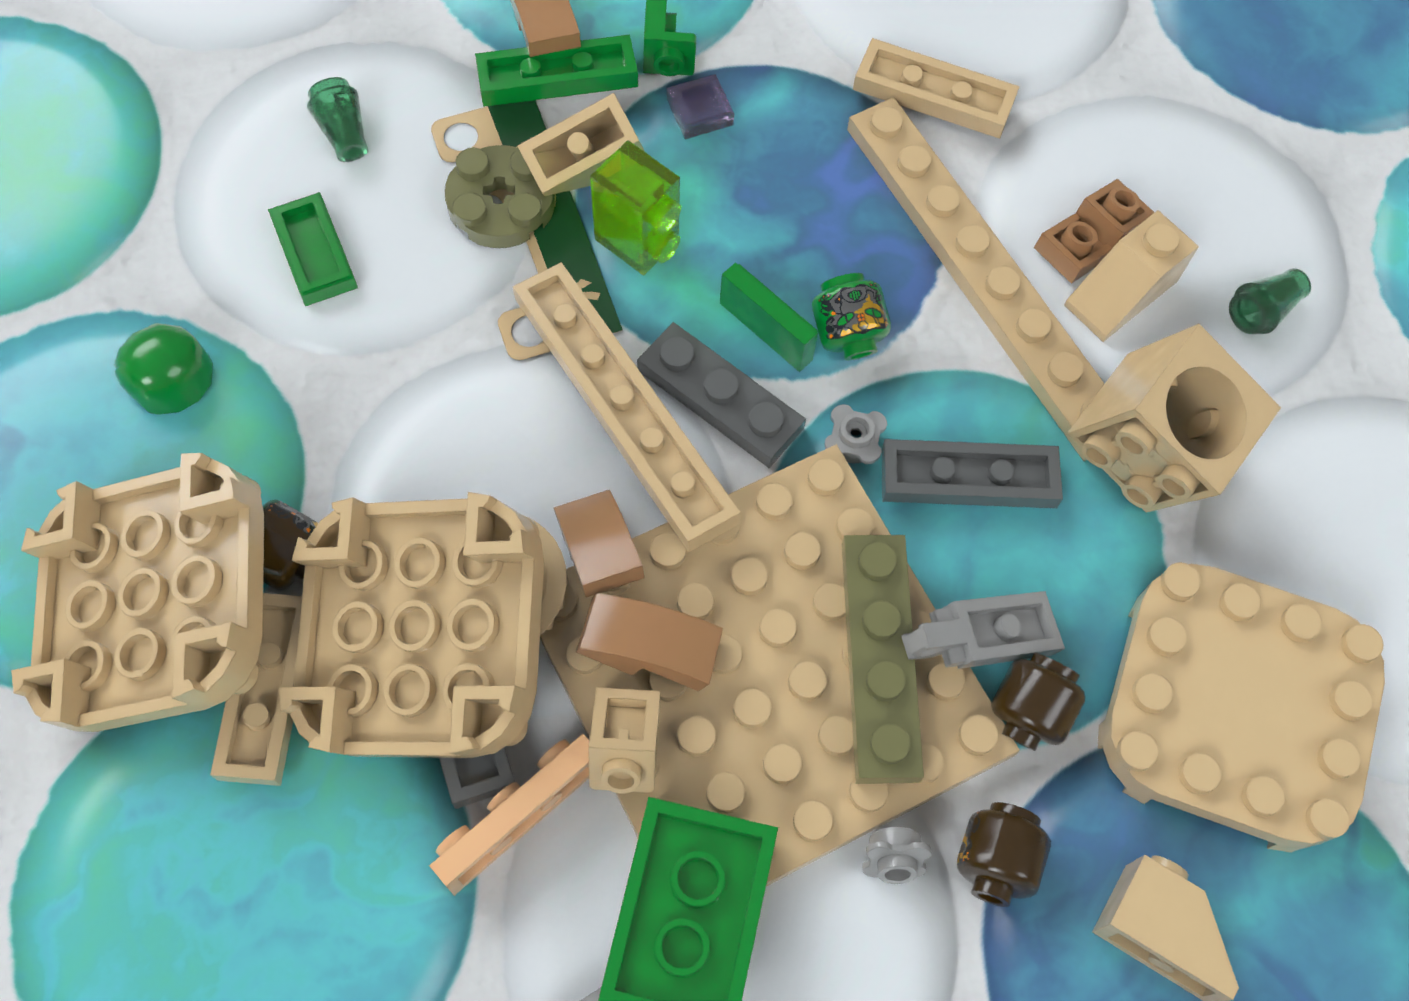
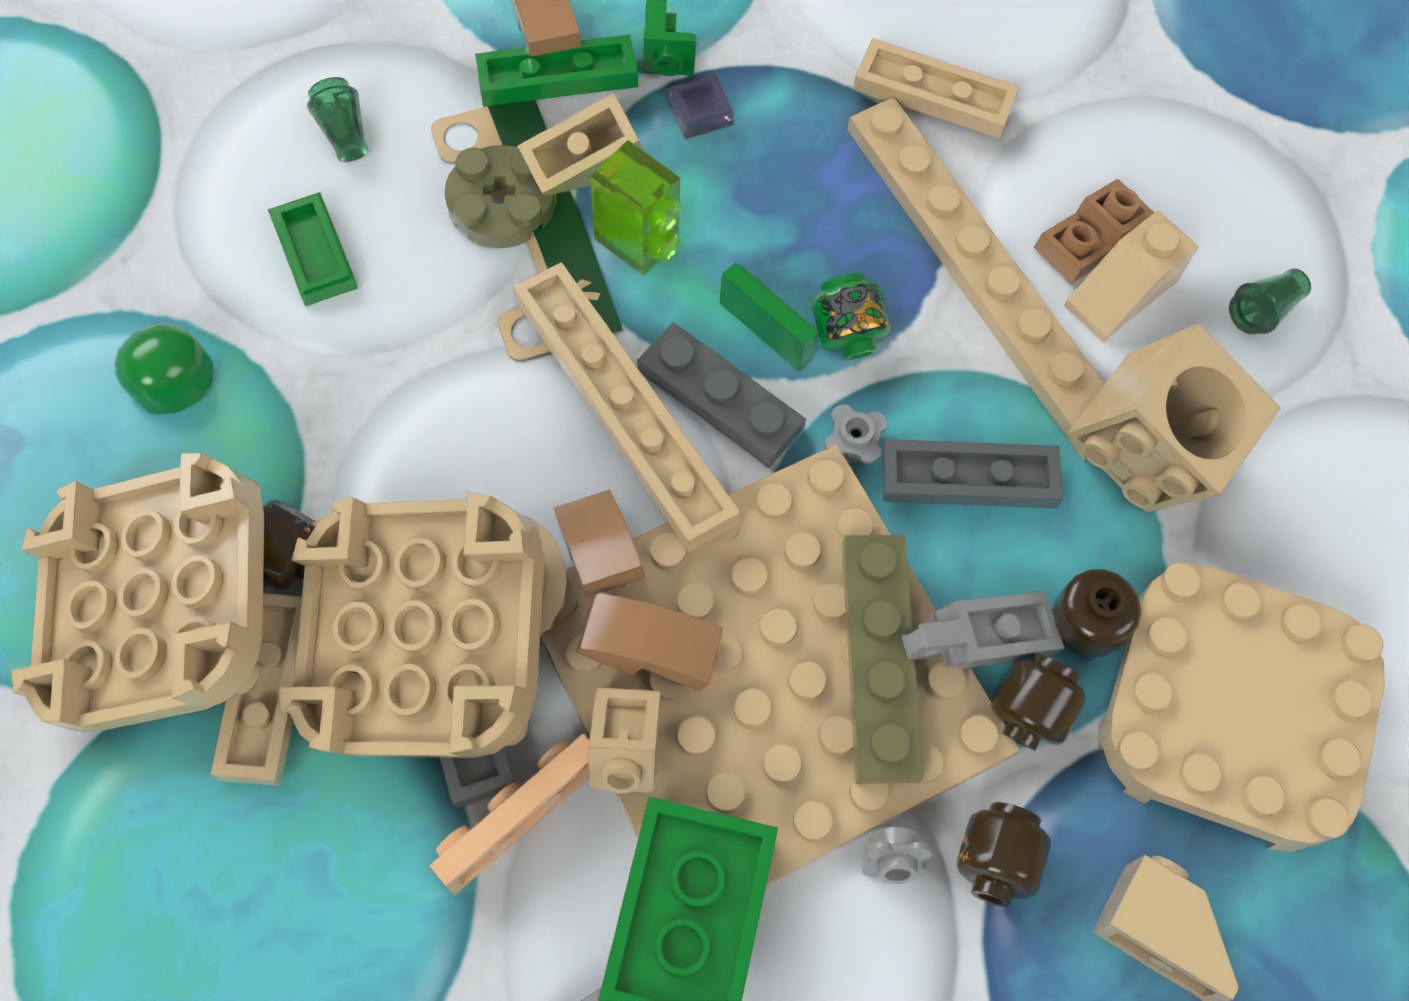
(1096, 613): none -> dark brown head

